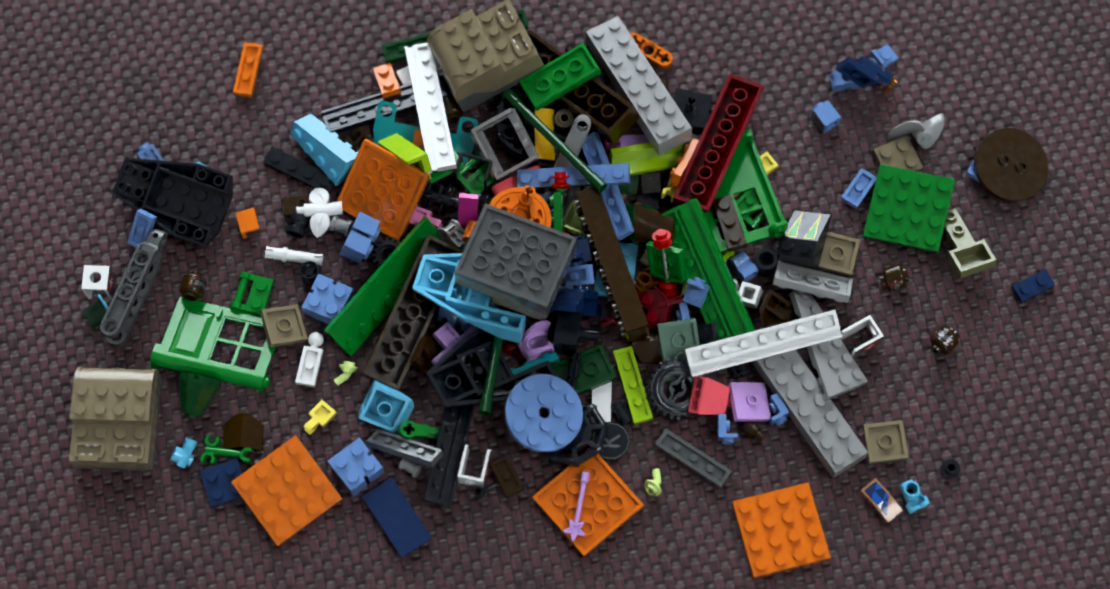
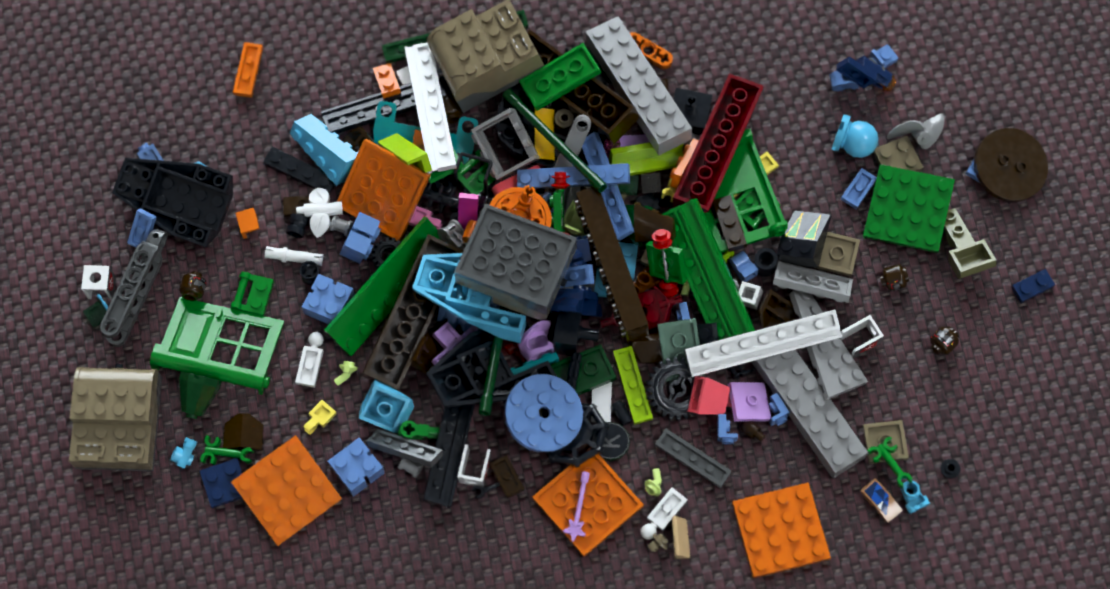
(283, 325): dark tan plate -> none
(396, 517): dark blue piece -> none
(660, 541): none -> dark tan plate
(663, 513): none -> white plate
(680, 538): none -> tan slope
(696, 292): medium blue bracket -> none
(825, 116): medium blue brick -> none
(856, 138): none -> medium azure tile
(884, 451): none -> green bar

